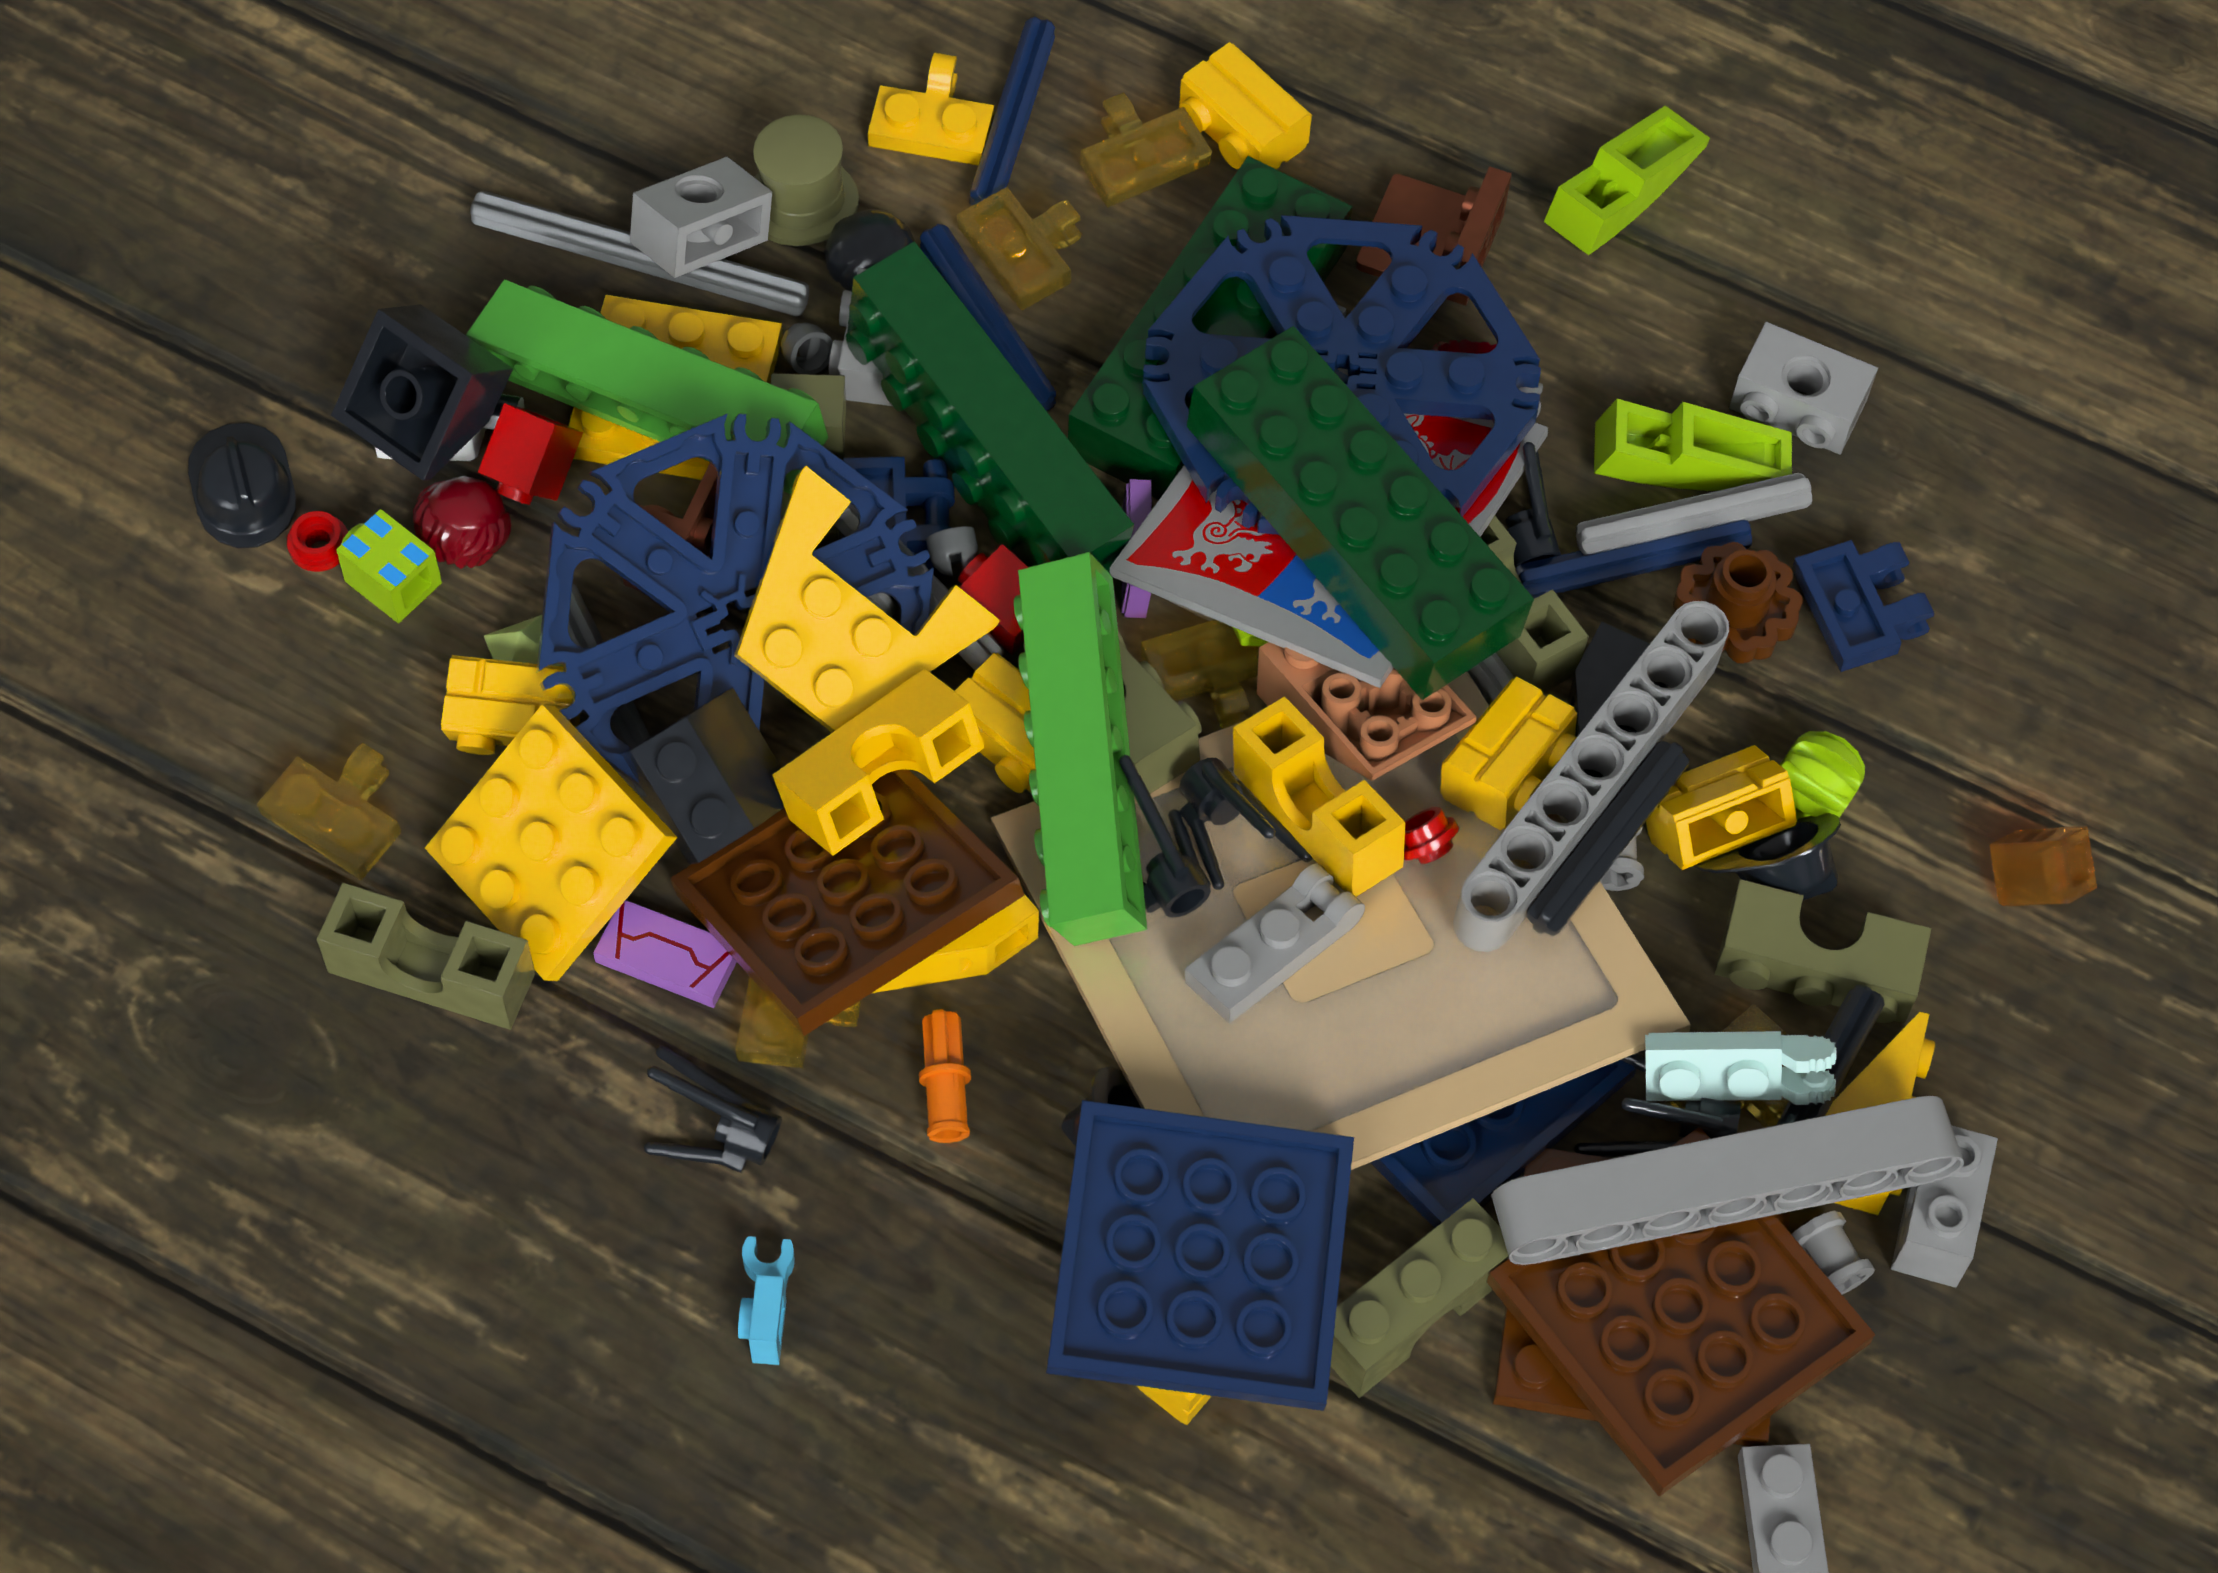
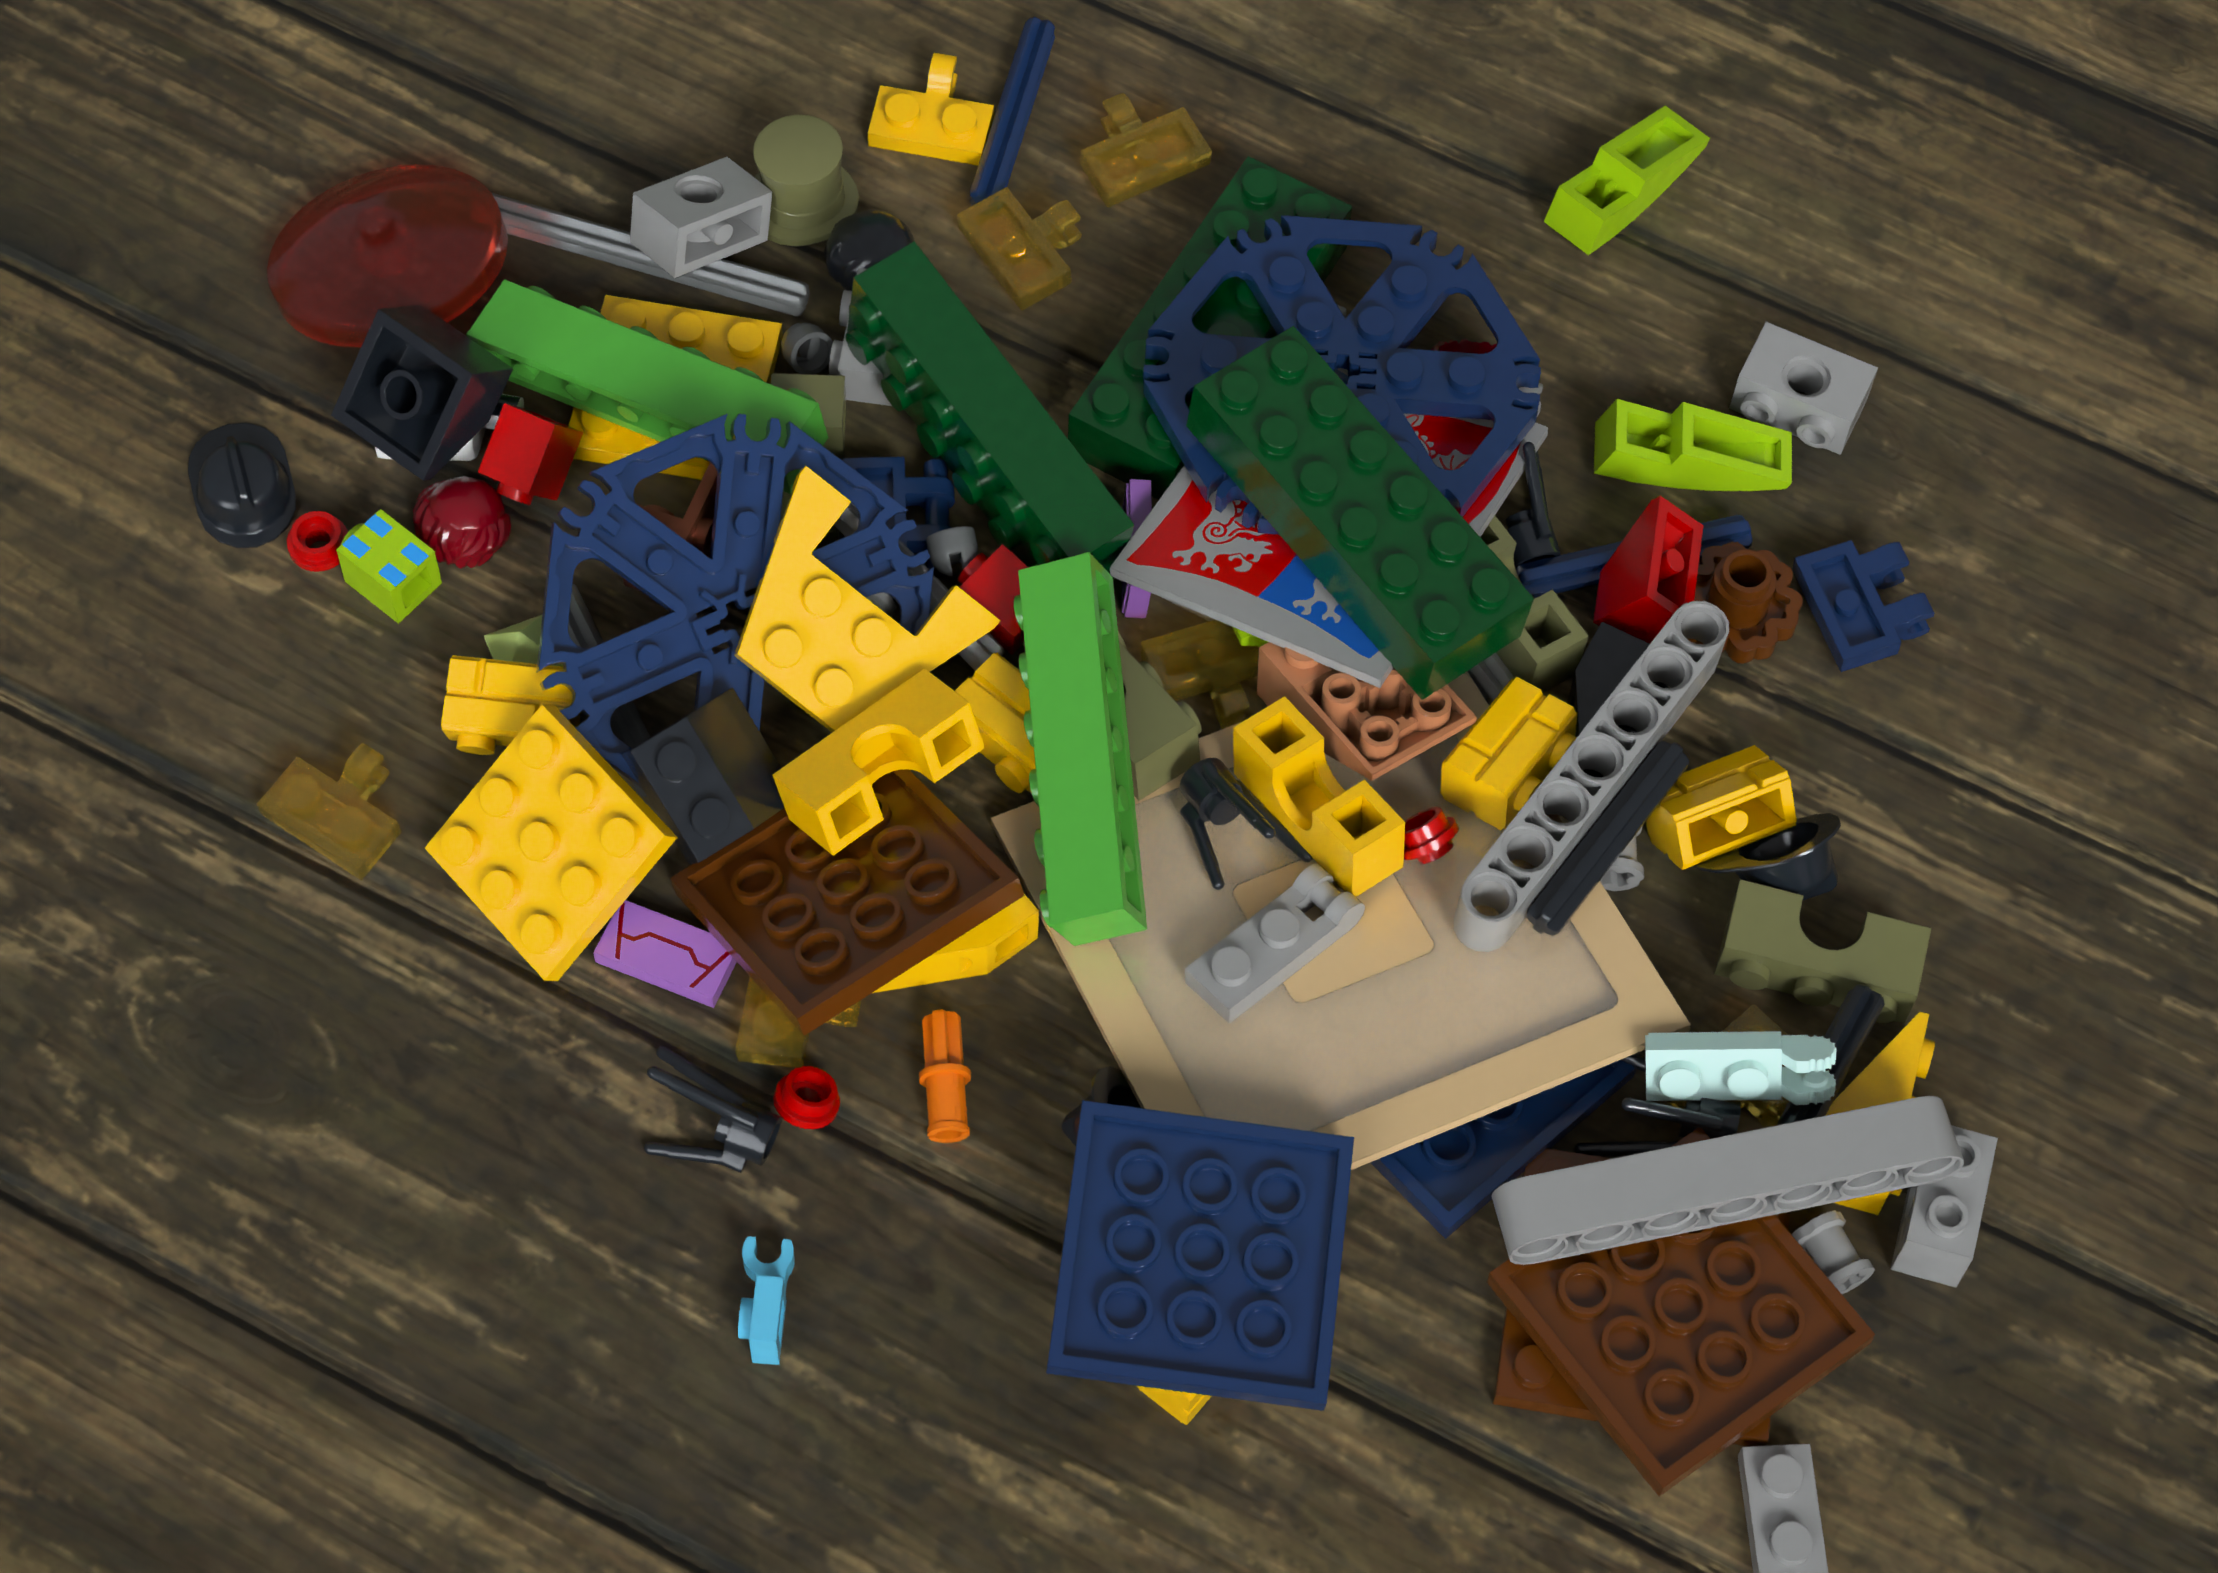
(383, 947): olive arch -> none
(386, 244): none -> clear red dish
(807, 1098): none -> red plate
(962, 277): dark blue axle -> none
(1174, 875): black plant -> none
(1244, 109): yellow brick -> none
(1407, 1297): olive arch -> none
(1455, 217): copper bracket -> none
(1650, 571): none -> red slope
(1695, 513): light grey axle -> none
(1823, 773): lime piece -> none
(2043, 866): clear orange panel -> none

